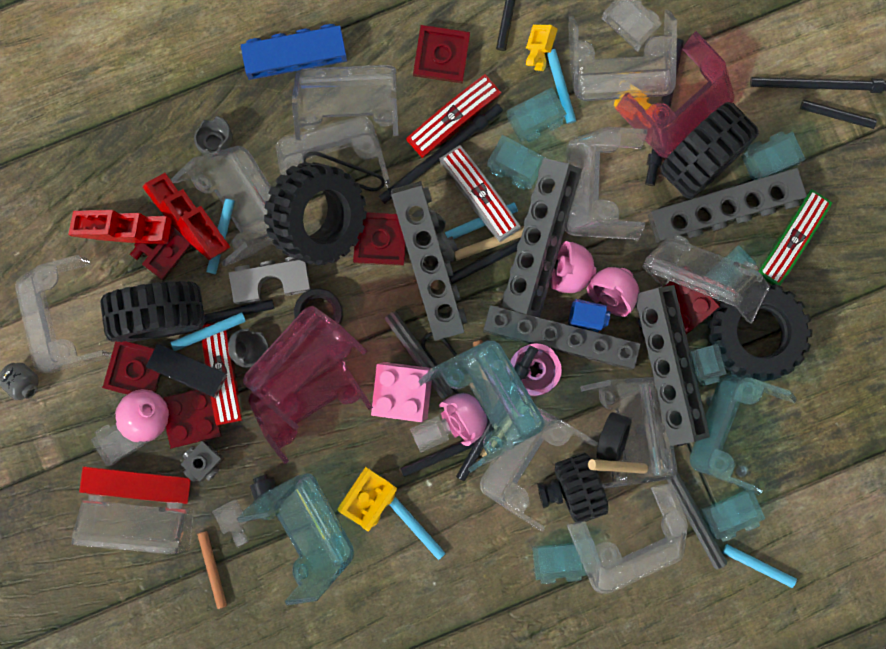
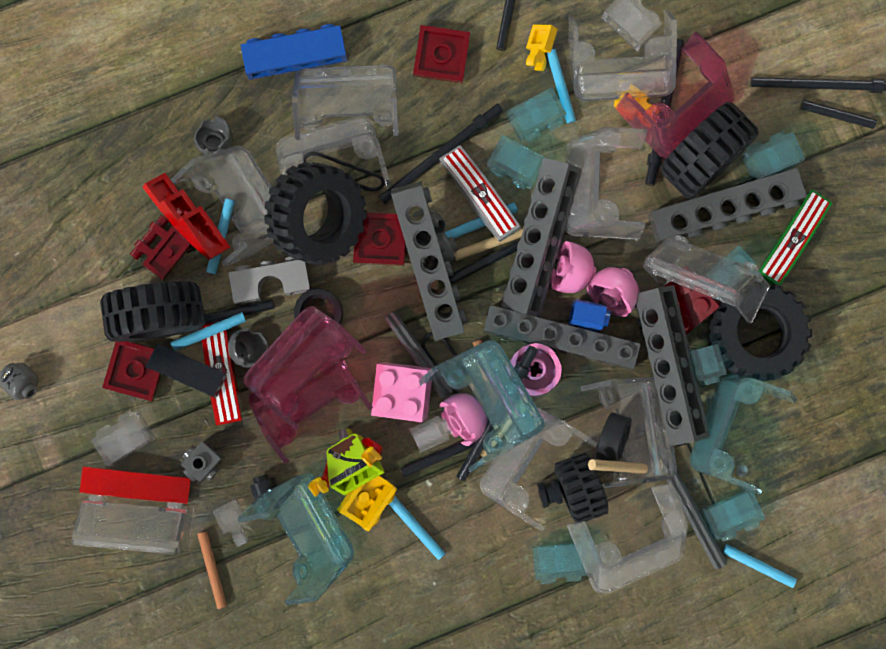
(46, 352): clear windscreen -> none
(120, 227): red slope -> none
(142, 415): bright pink cylinder -> none
(190, 419): dark red plate -> none
(349, 464): none -> torso
(453, 116): slope -> none

